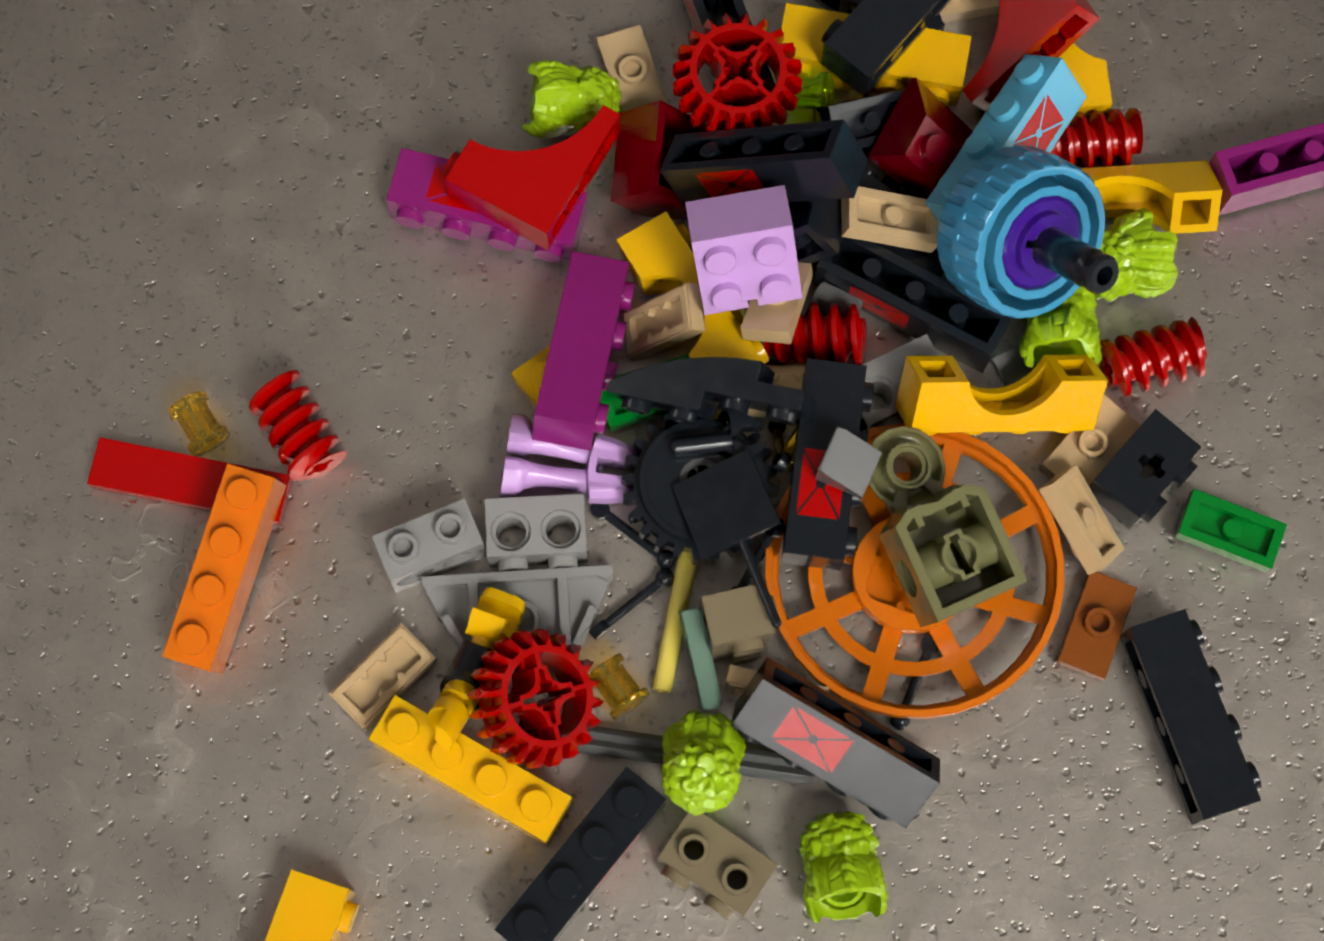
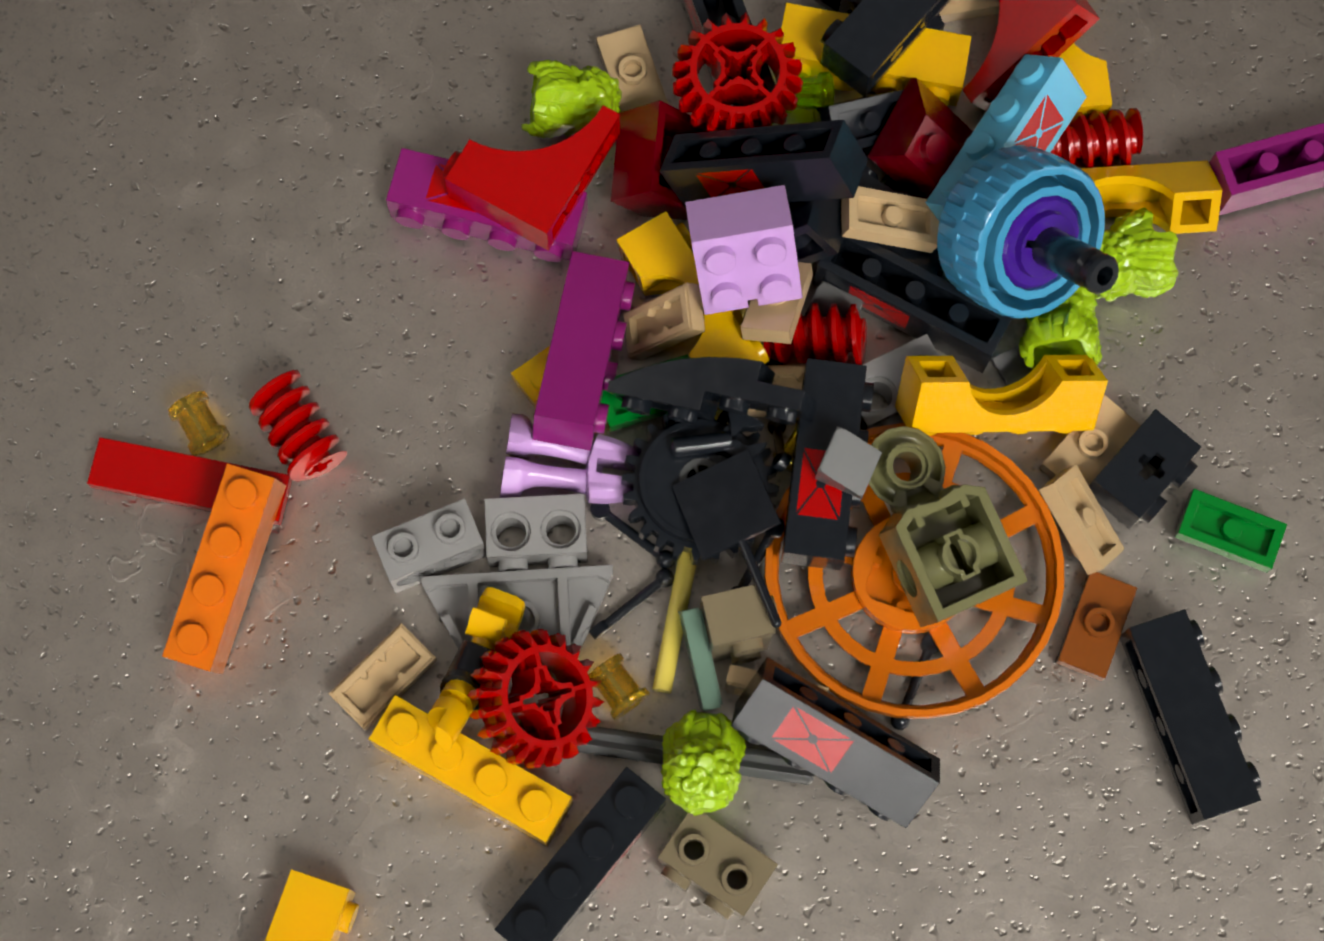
(842, 868): lime hair -> none
(1154, 355): red piece -> none

